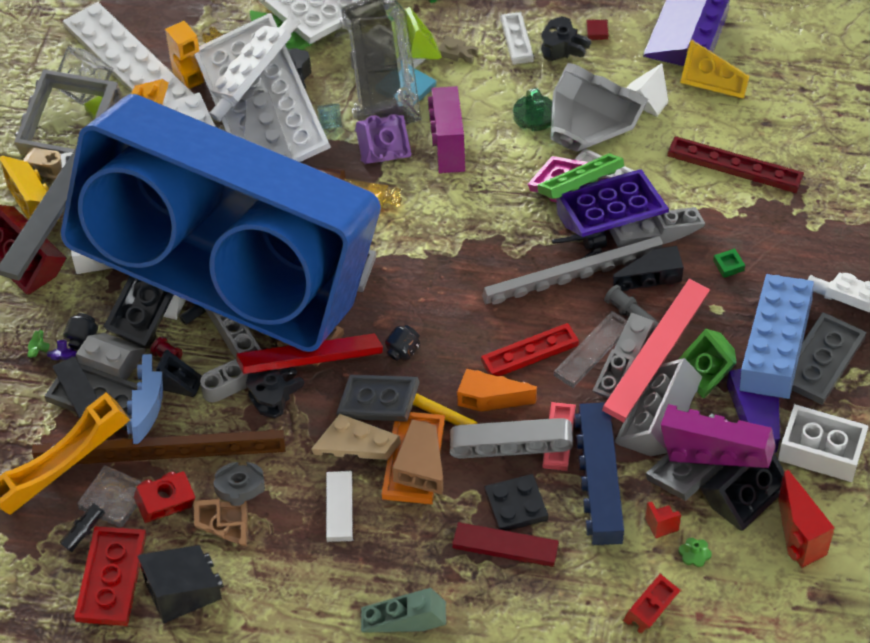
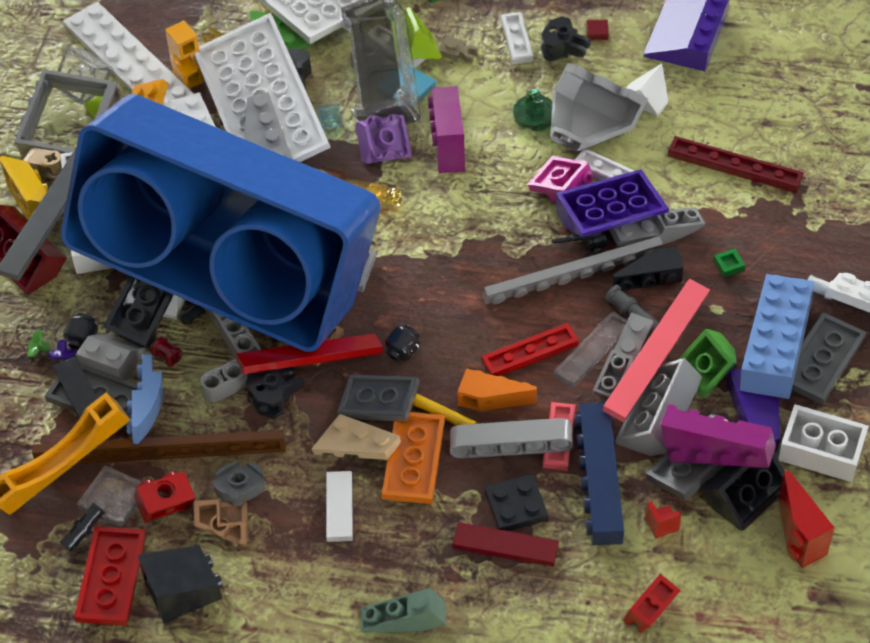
(178, 376): black slope -> none
(249, 65): white plate -> none
(419, 459): medium nougat slope -> none
(581, 175): bright green plate -> none
(695, 552): bright green plant -> none
(712, 73): yellow wing -> none

